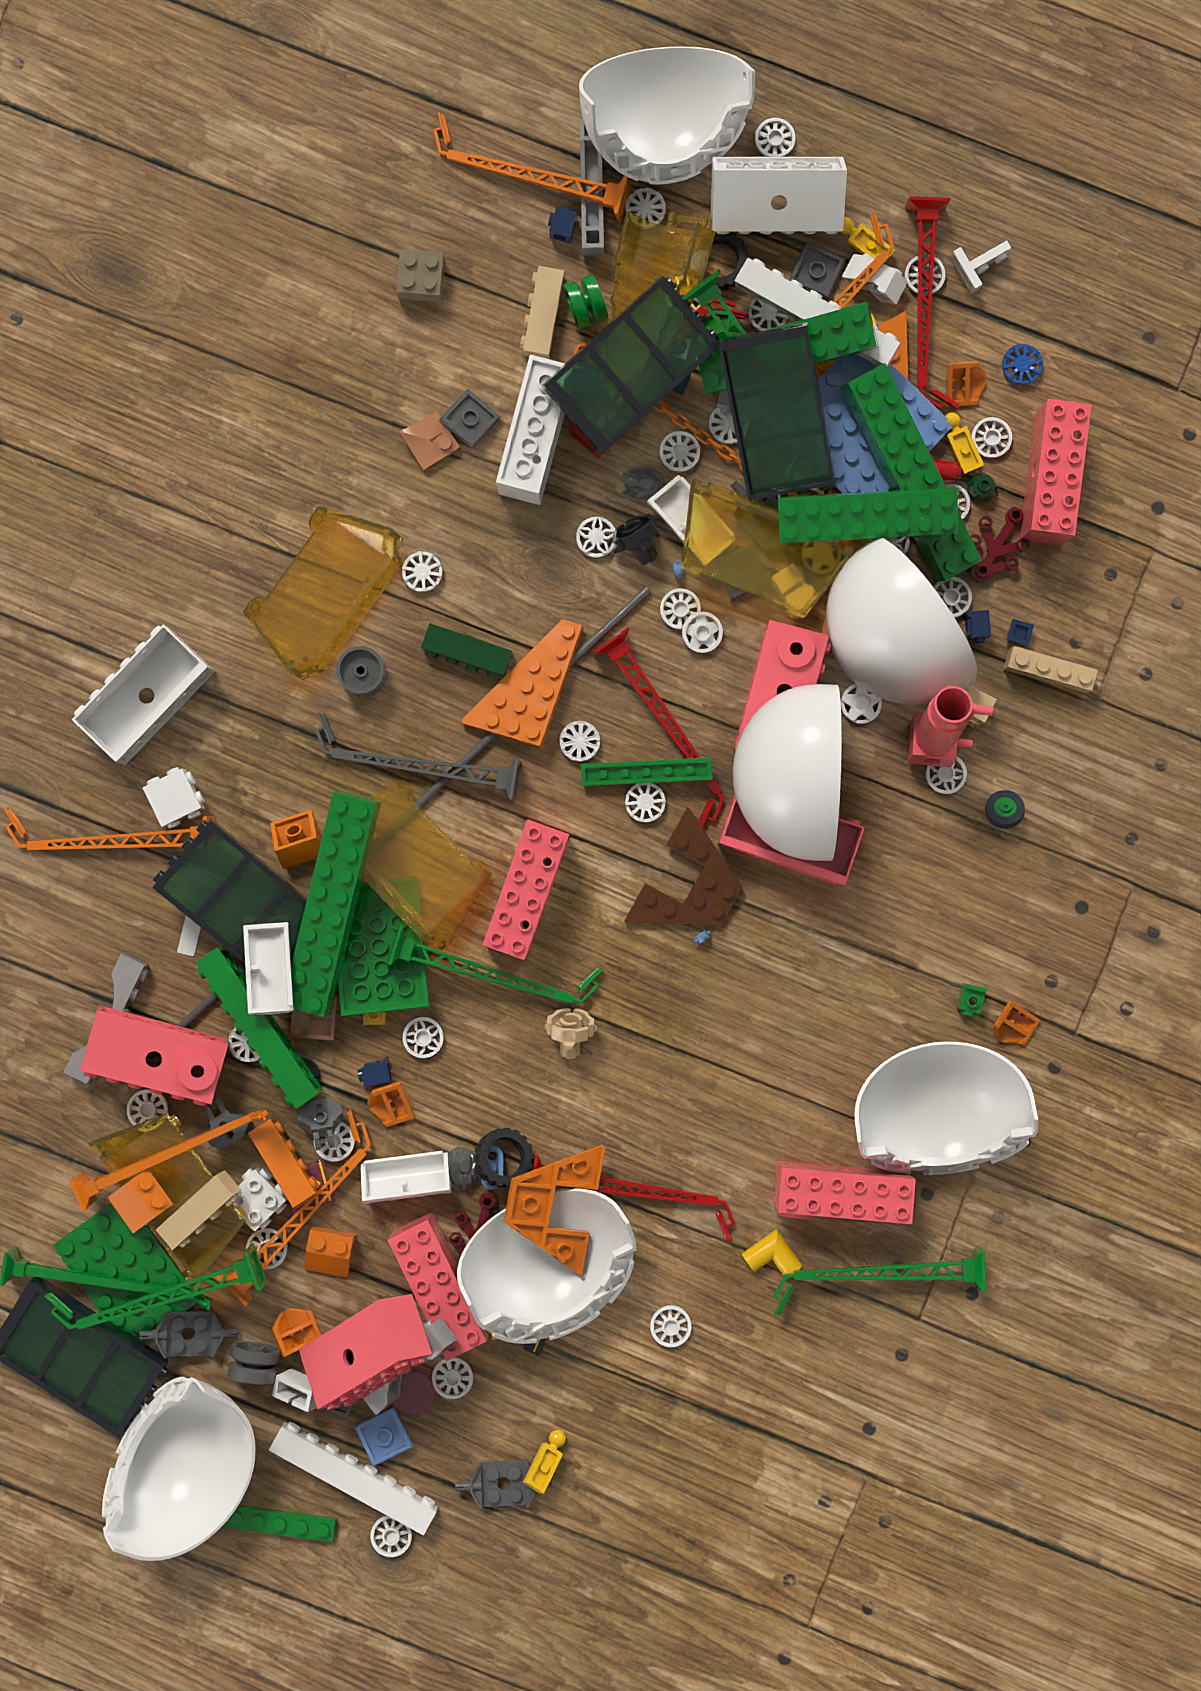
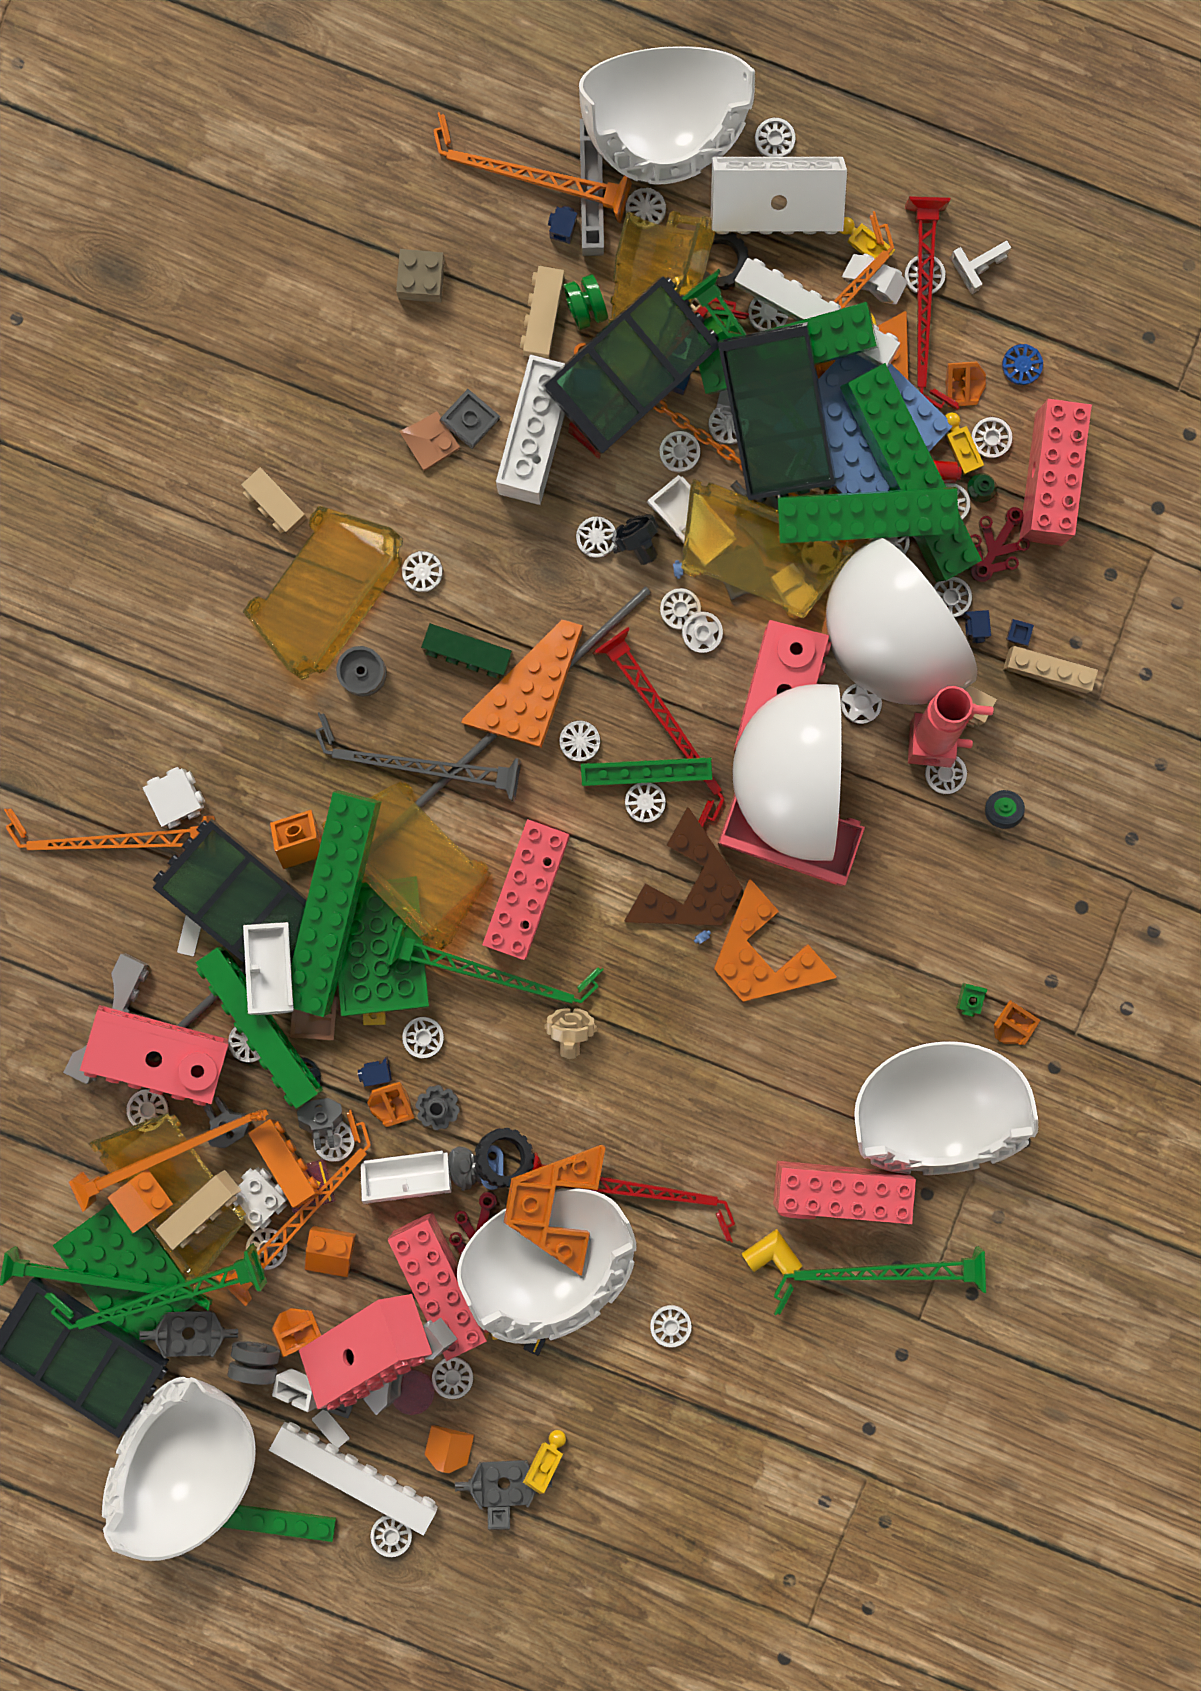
(115, 713): white piece -> none
(273, 502): none -> tan brick
(330, 1428): none -> white sticker
(383, 1436): medium blue plate -> none
(437, 1107): none -> dark grey plant
(448, 1448): none -> orange slope
(499, 1518): none -> dark grey tile
(642, 482): dark grey hat -> none
(746, 970): none -> orange wing
(817, 269): dark grey tile -> none

